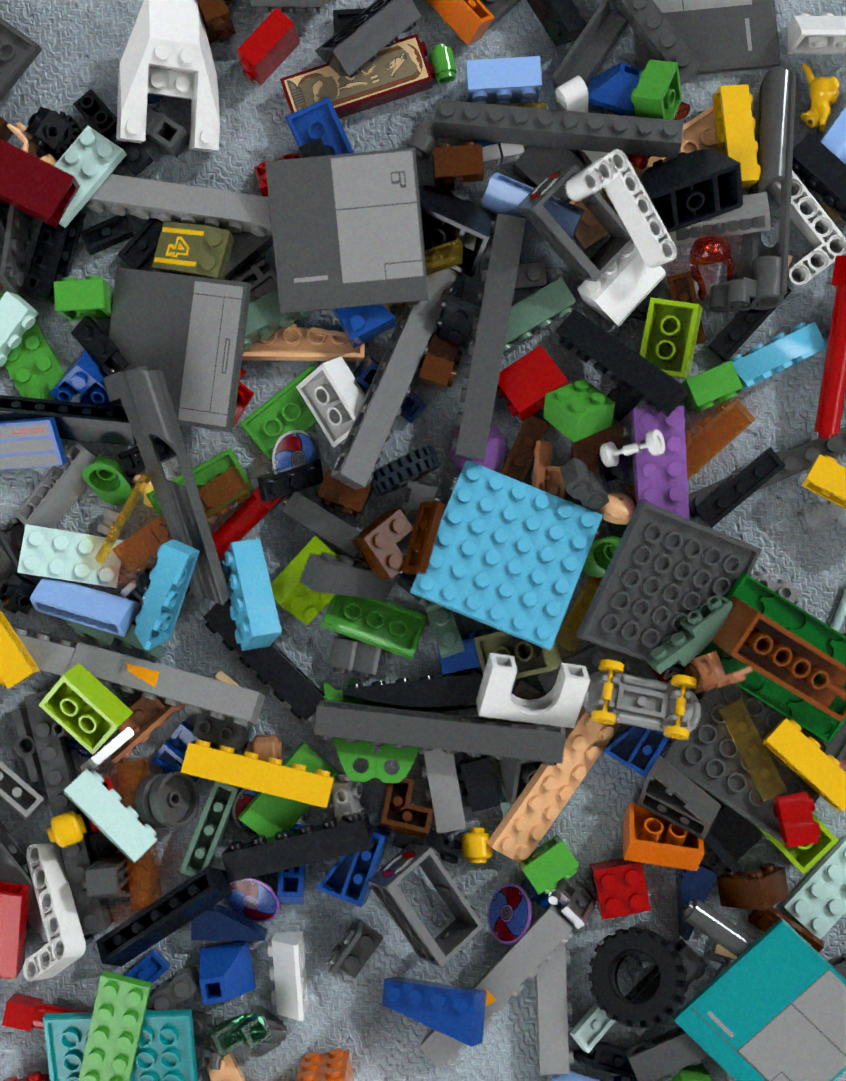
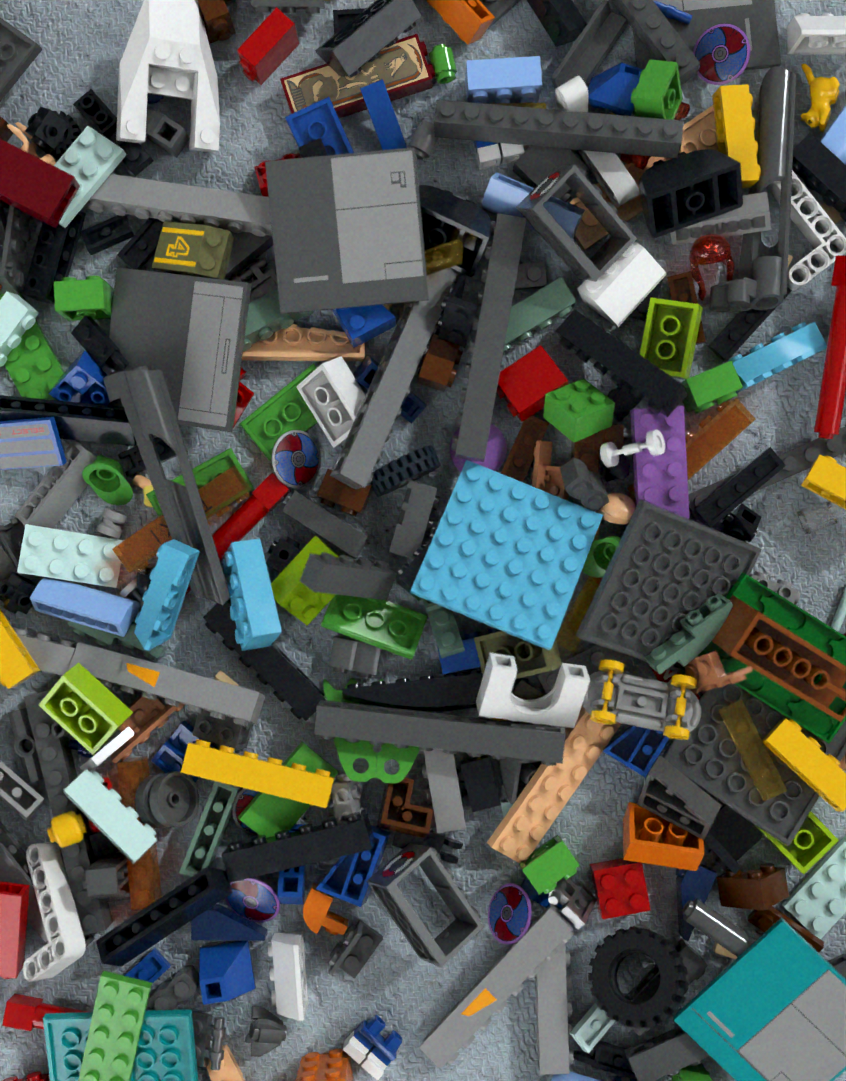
(123, 517): clear yellow tile -> none
(242, 1029): clear green brick -> none
(266, 747): medium nougat head -> none
(276, 553): none -> black brick
(290, 479): black plate -> none
(317, 913): none -> orange brick
(371, 1048): none -> blue hips
(379, 542): reddish brown brick -> none
(383, 116): none -> blue tile
(423, 537): reddish brown plate -> none
(440, 1006): blue wedge -> none
(457, 165): reddish brown brick -> none
(475, 845): yellow head -> none
(631, 203): white beam -> none
(671, 12): none -> blue piece
(722, 54): none -> shield
(741, 523): none -> black brick
(796, 819): red brick -> none

